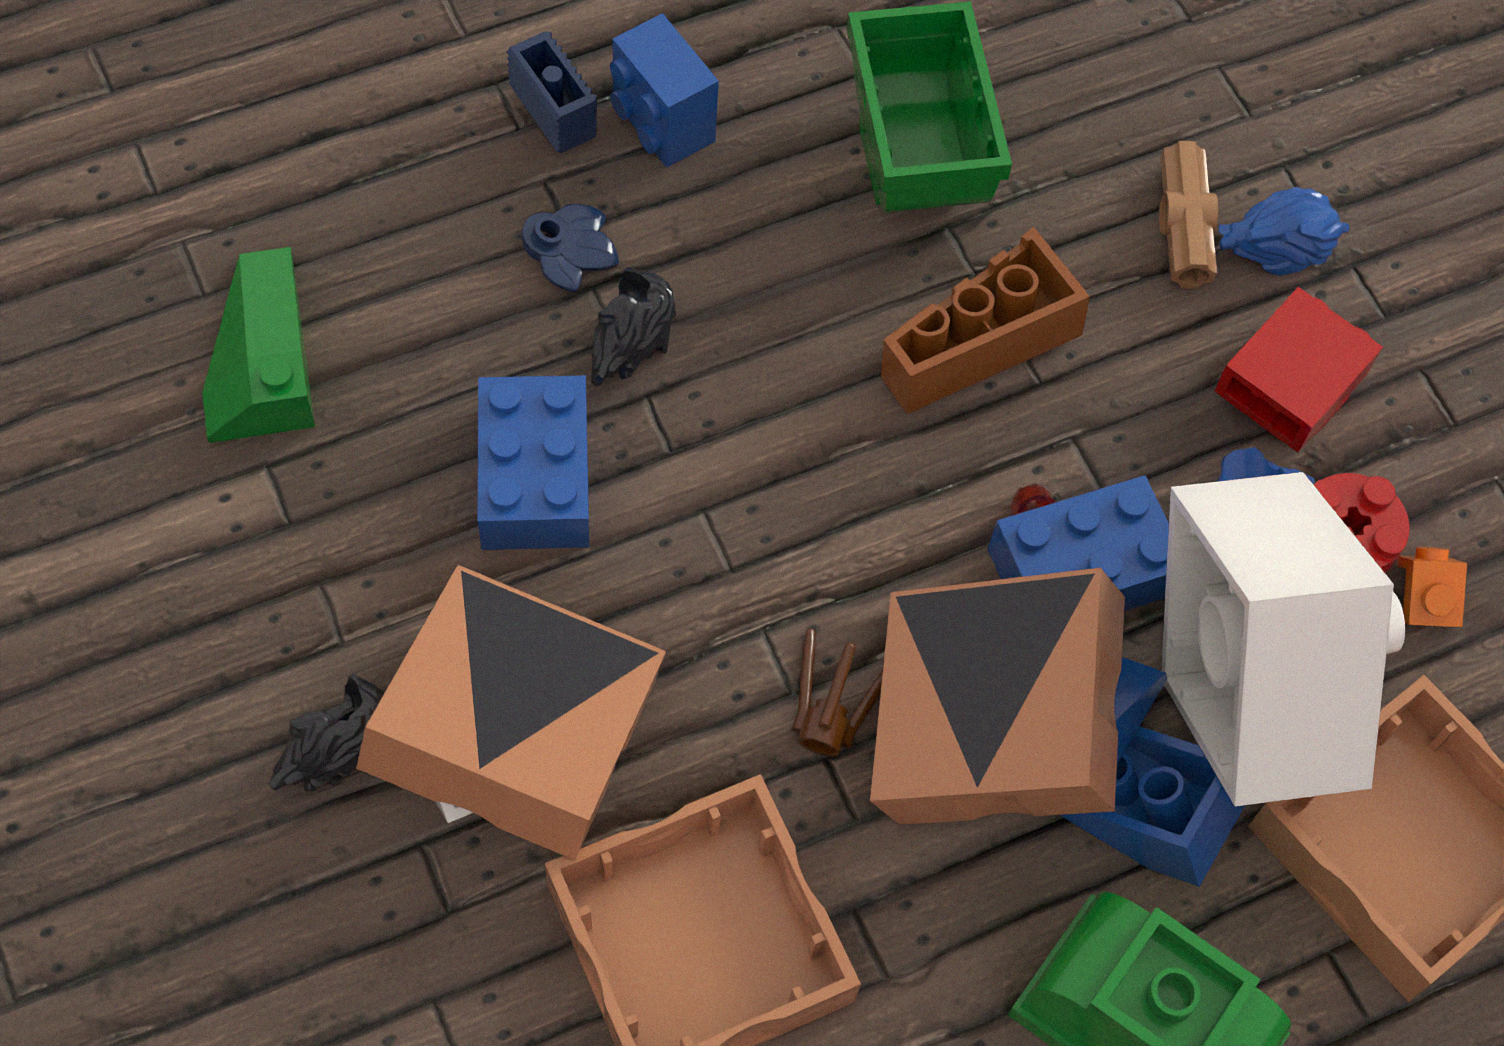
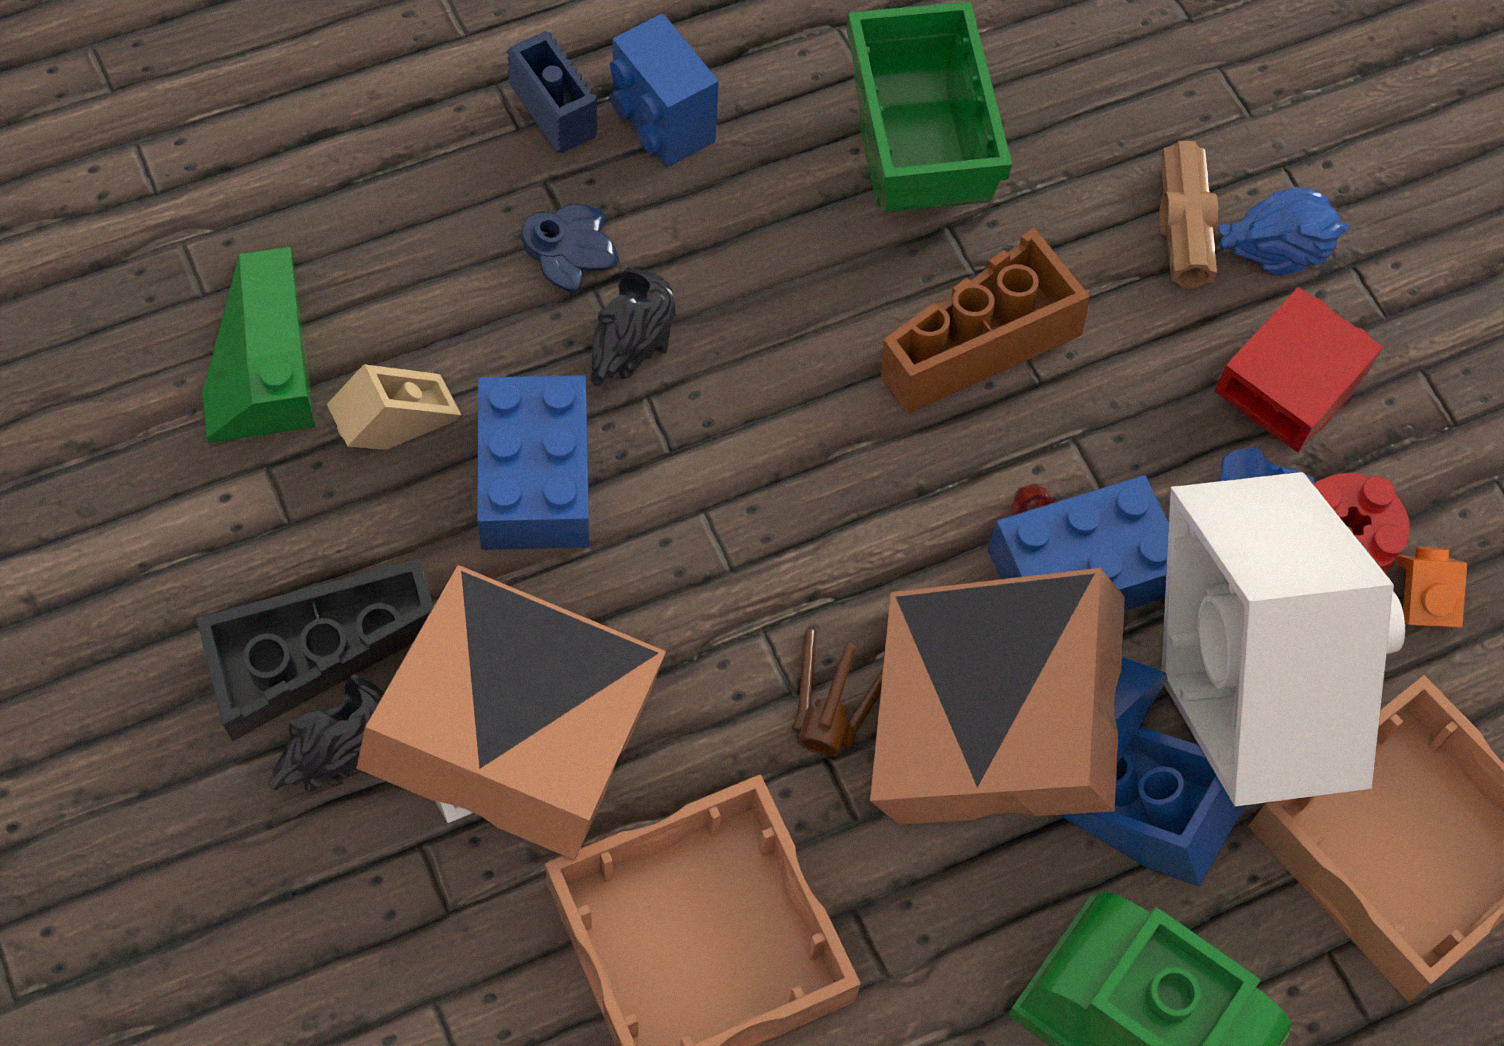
(308, 640): none -> black wedge
(391, 406): none -> tan slope

